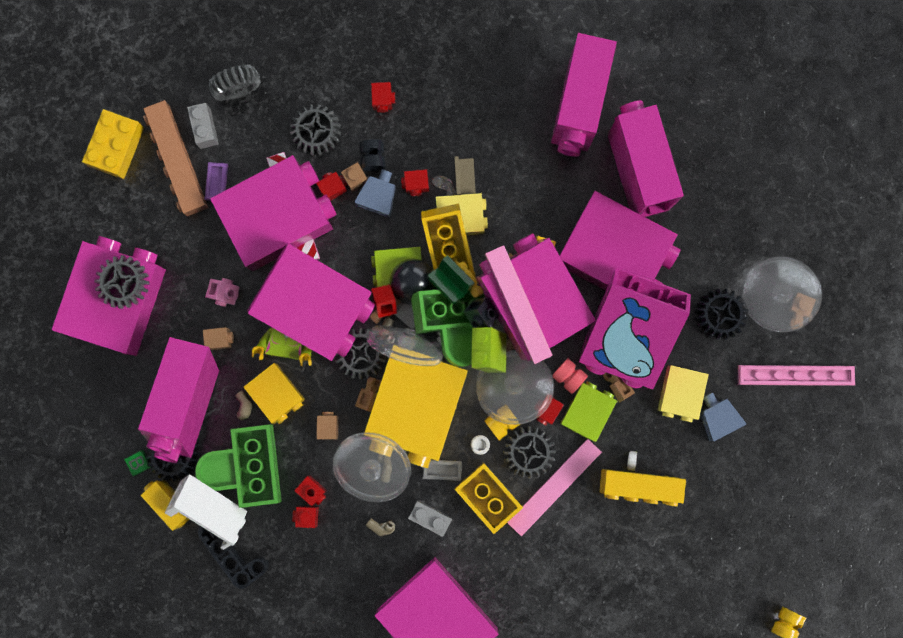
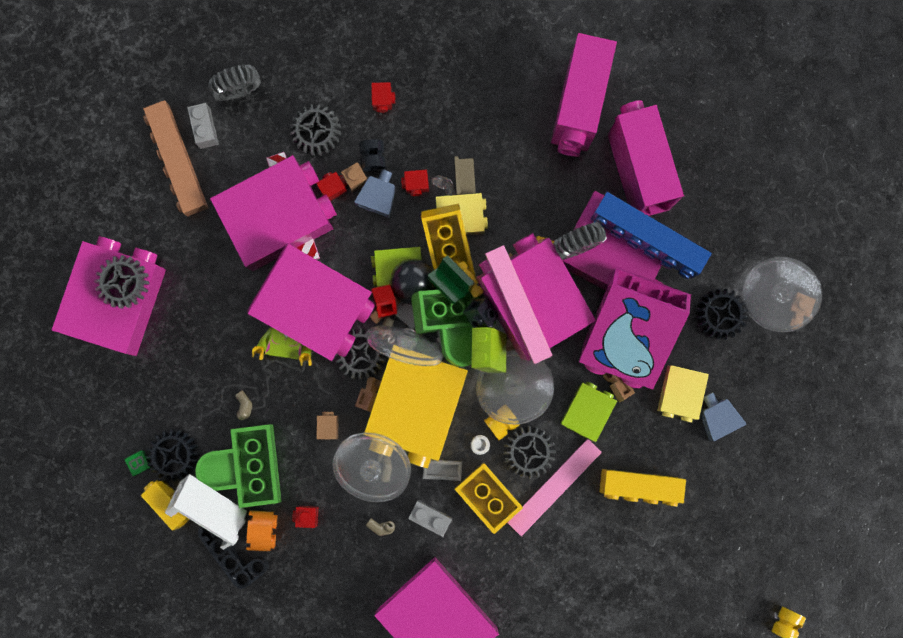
(113, 144): yellow brick -> none
(179, 400): dark pink brick -> none
(216, 179): medium lavender tile -> none
(218, 338): medium nougat brick -> none
(222, 291): bright pink brick -> none
(260, 531): none -> orange brick
(274, 394): yellow brick -> none
(311, 491): red brick -> none
(551, 413): red brick -> none
(571, 377): coral wheel -> none
(580, 240): none -> dark grey gear
(632, 460): white tile -> none
(651, 236): none -> blue brick
(796, 375): bright pink tile -> none

